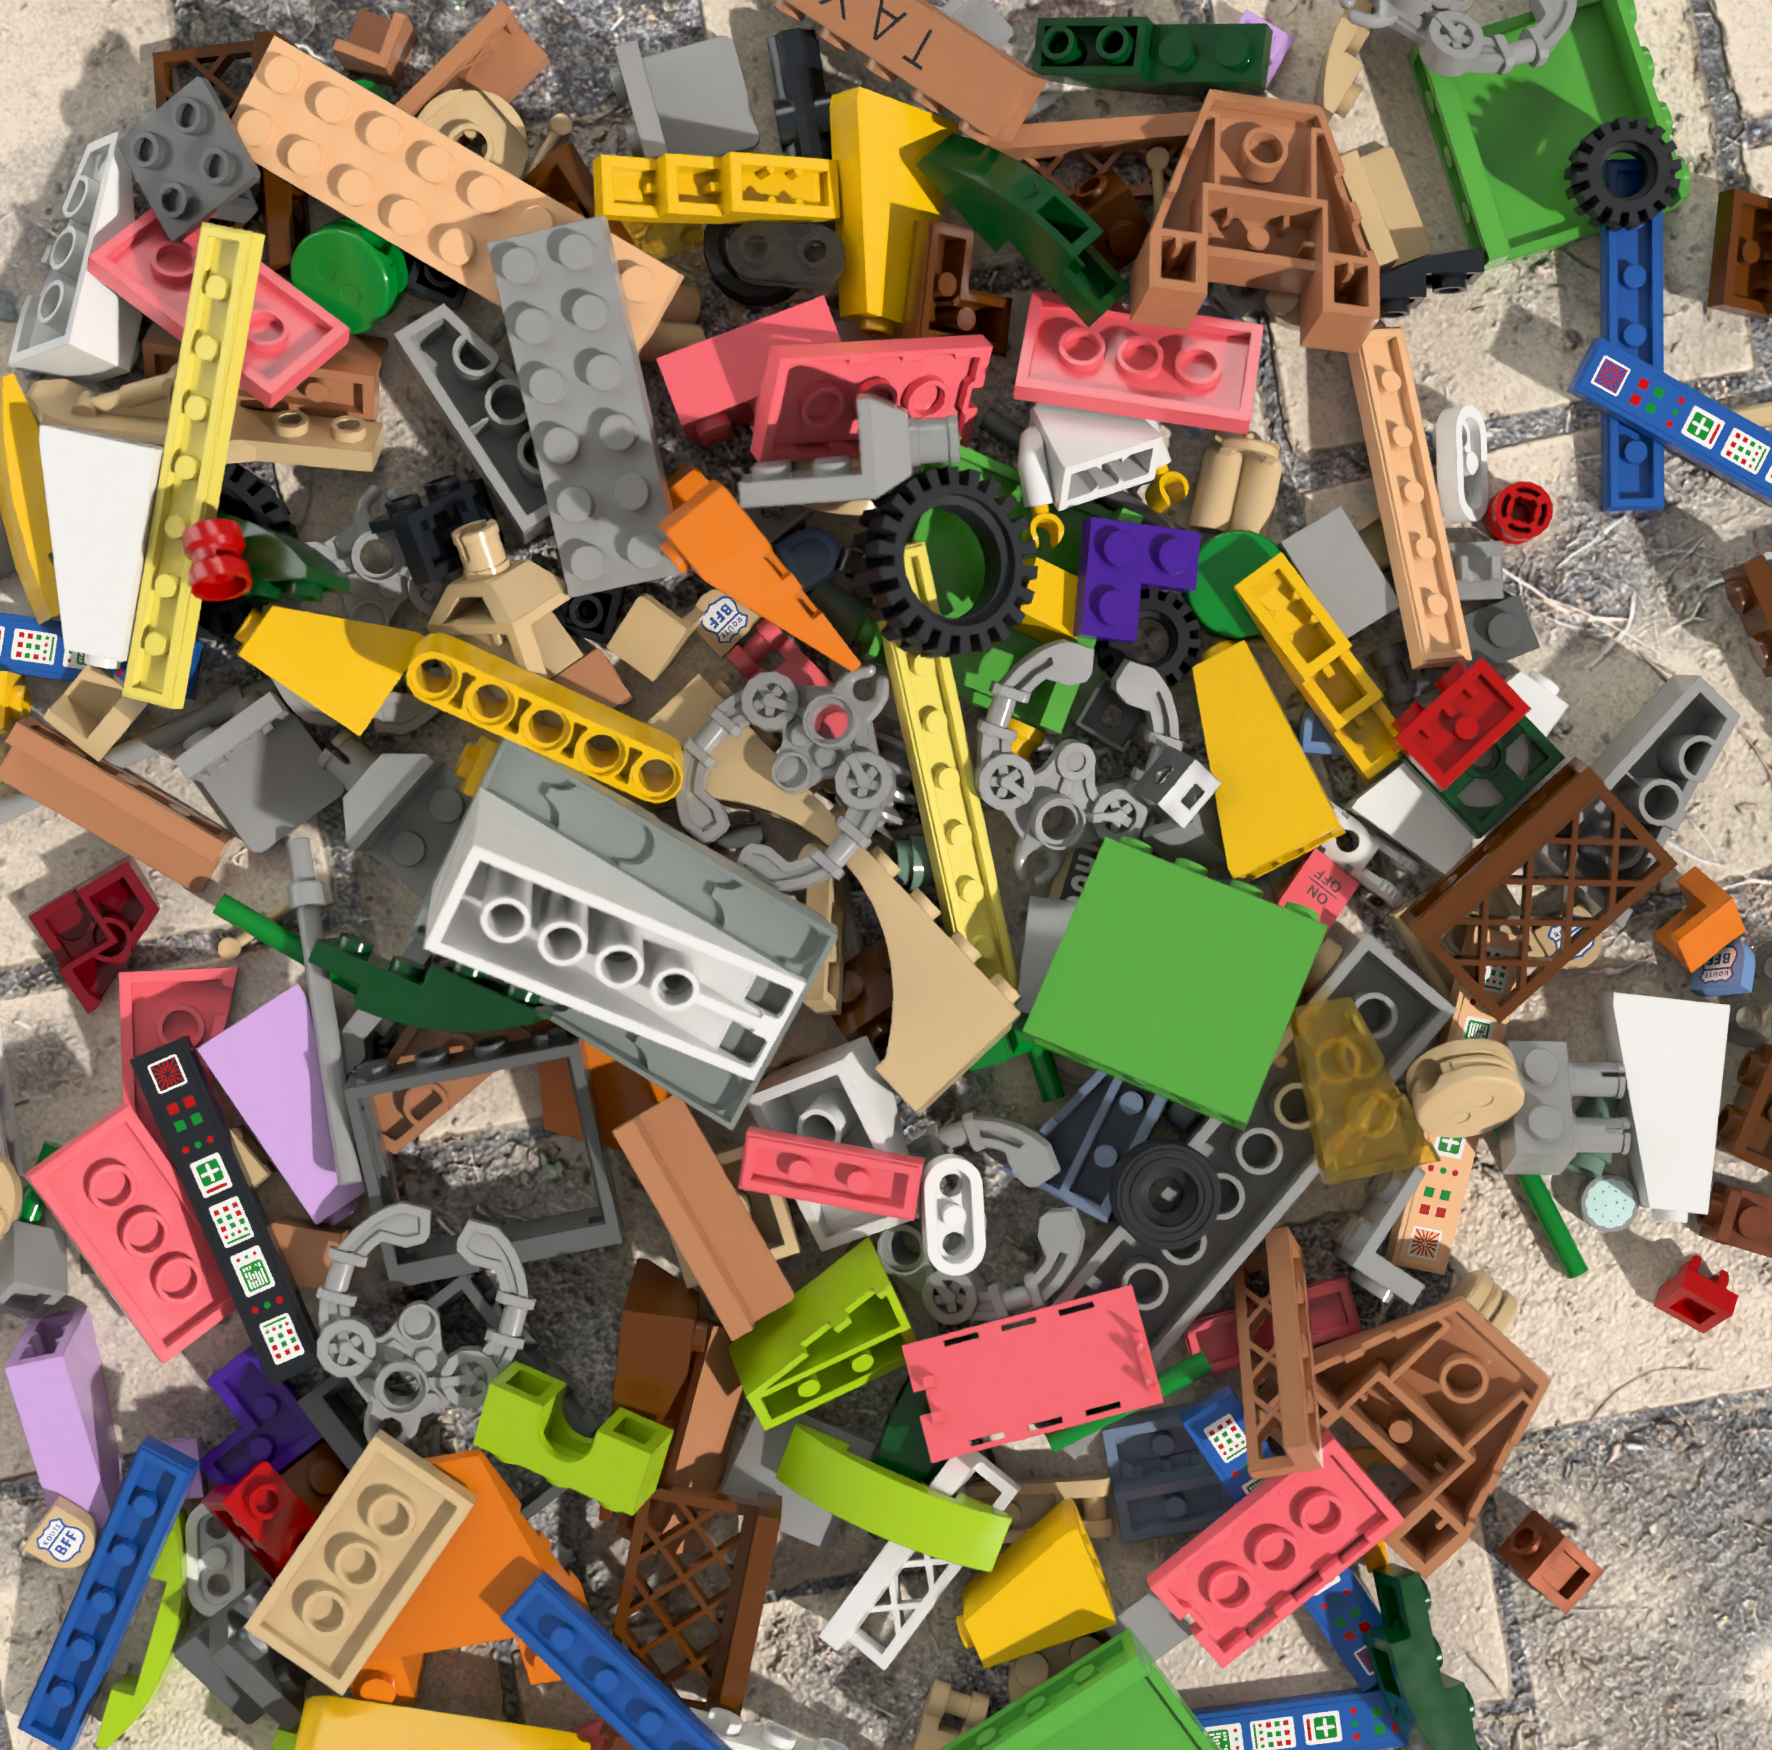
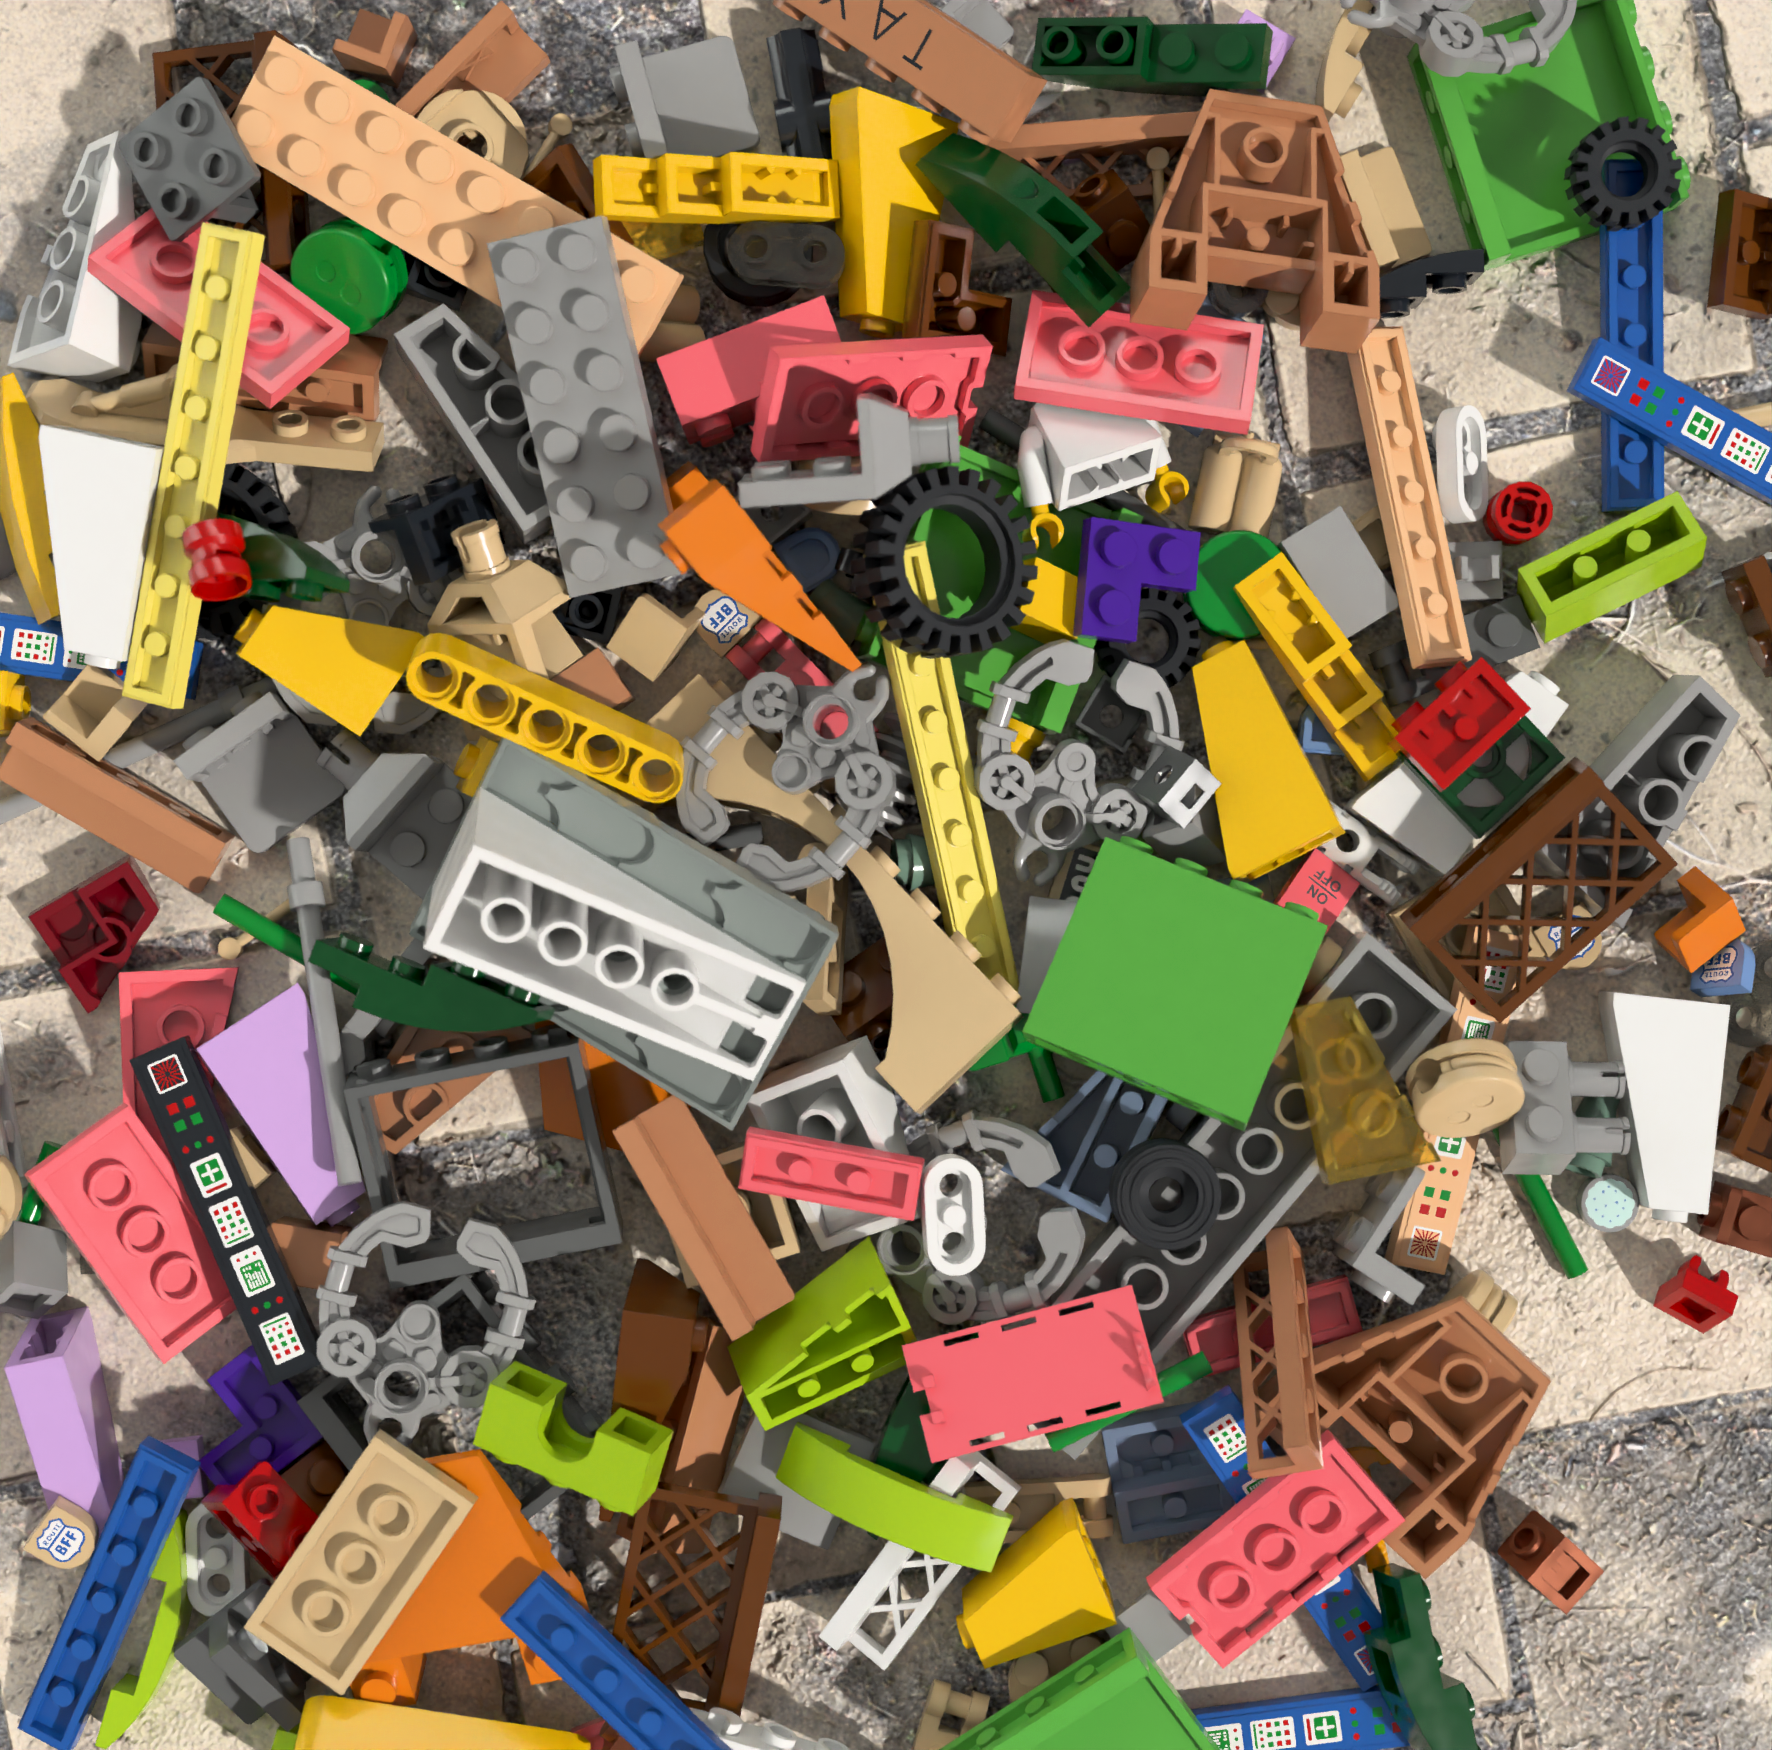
(1611, 567): none -> lime brick

